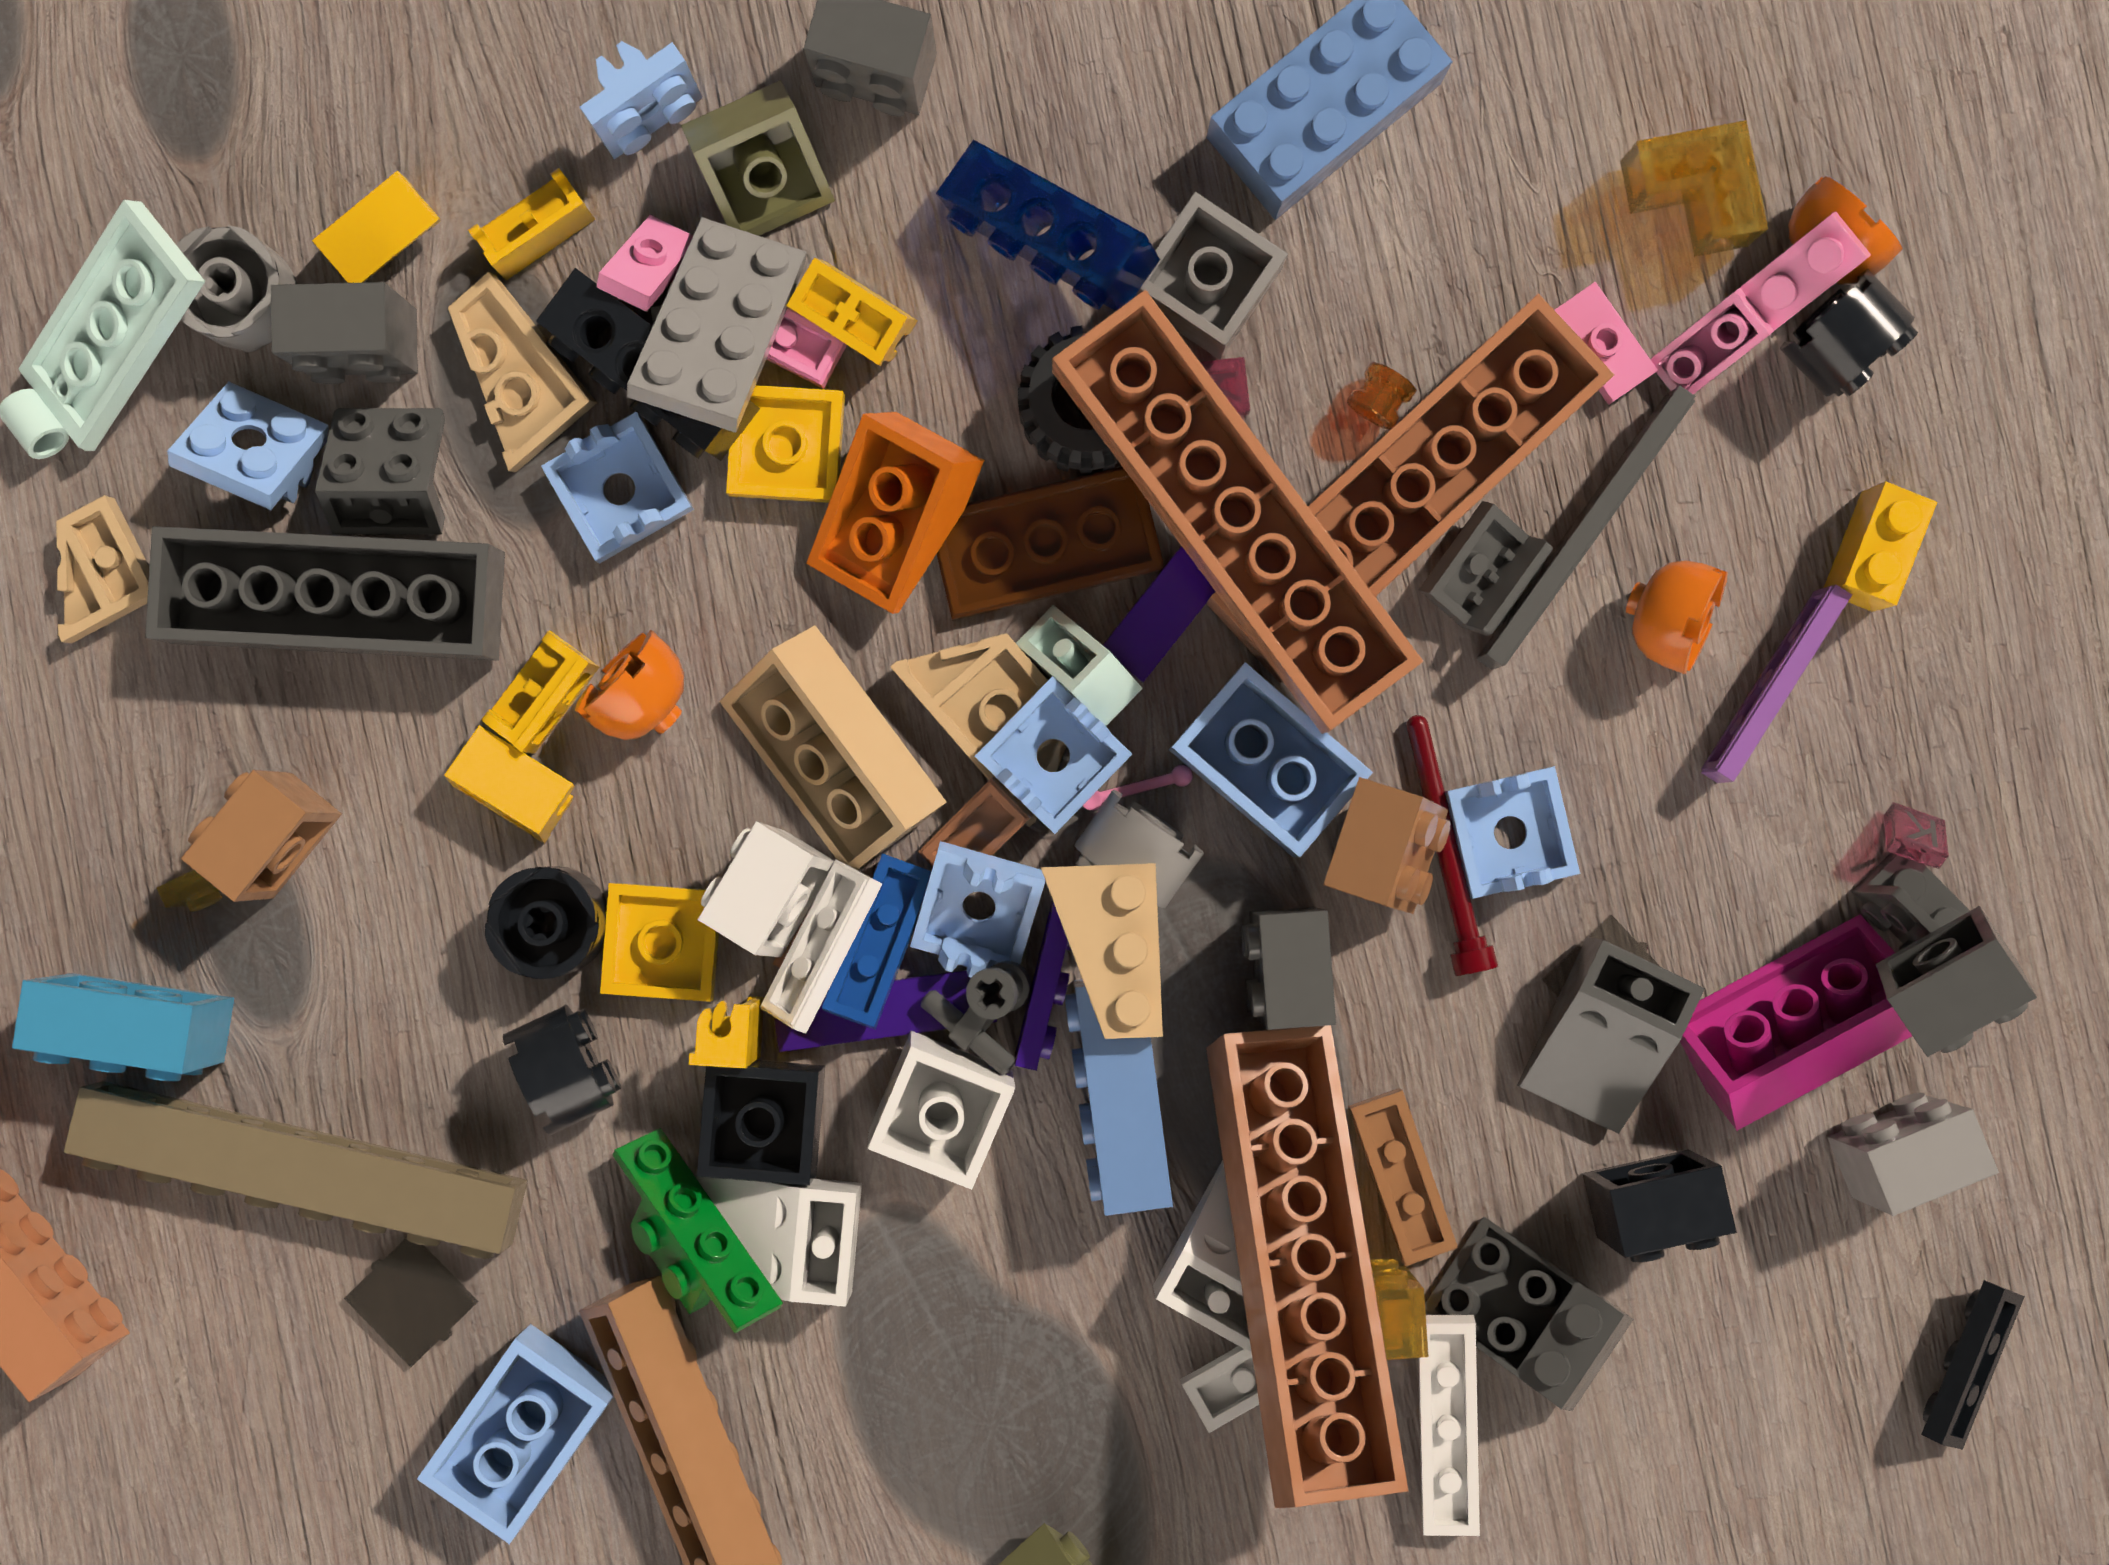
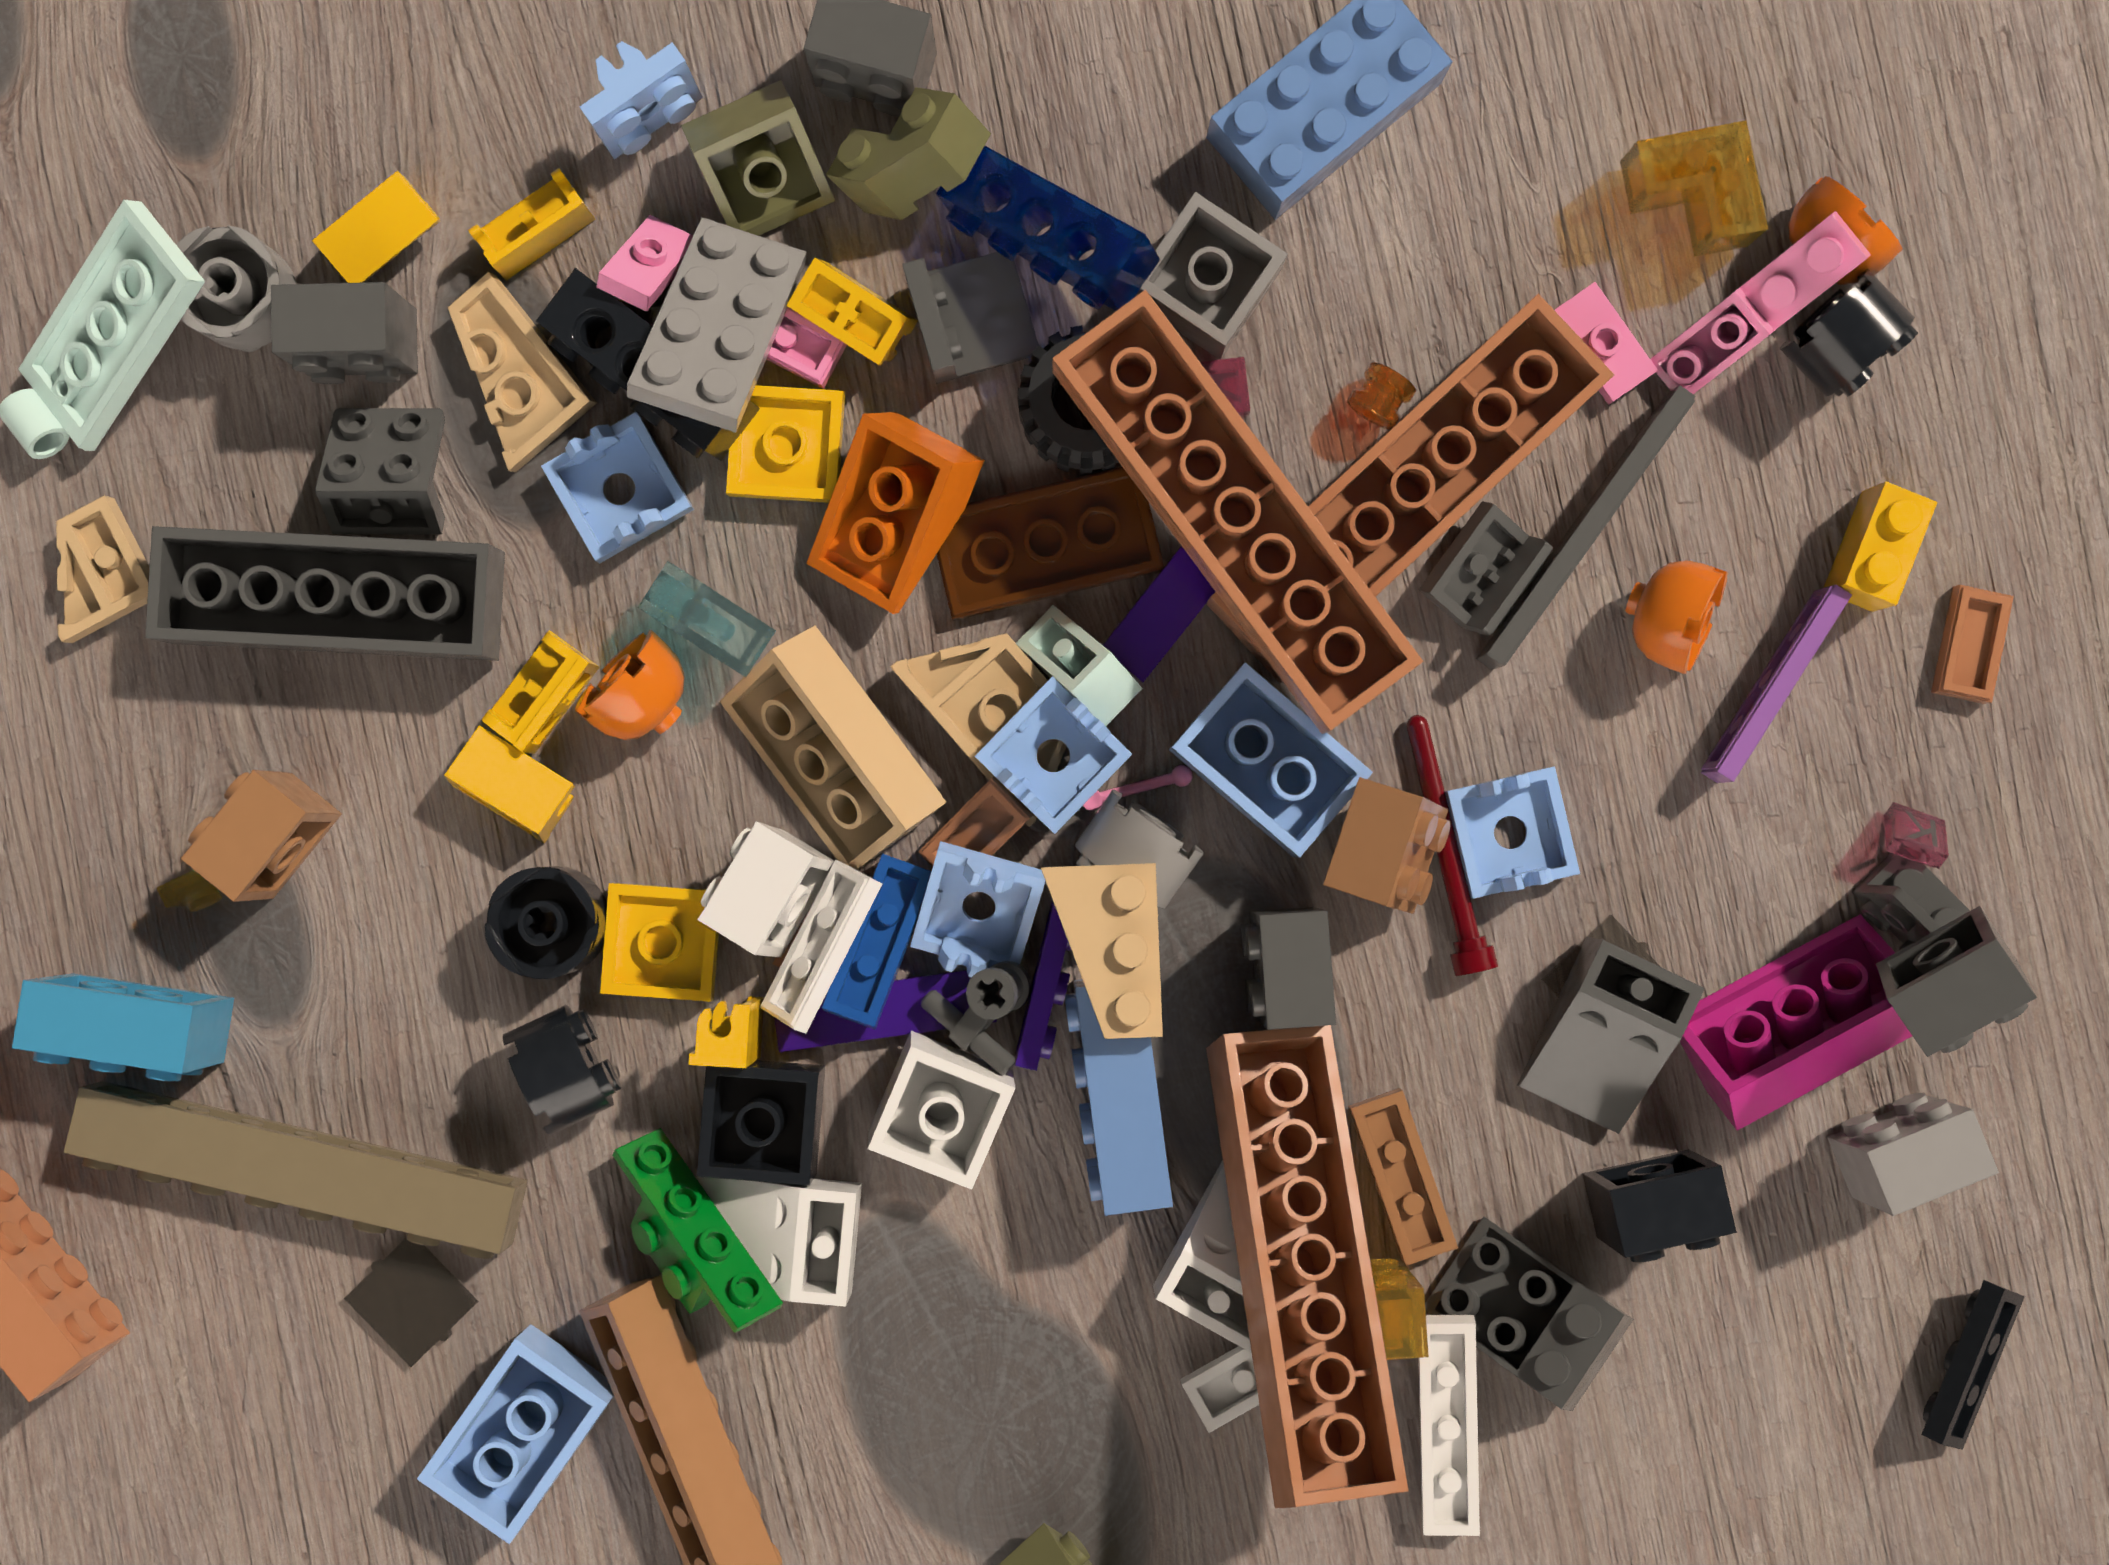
(260, 472): light blue piece -> none
(706, 619): none -> clear light blue slope
(927, 149): none -> olive brick
(971, 315): none -> dark grey bracket
(1972, 644): none -> nougat tile

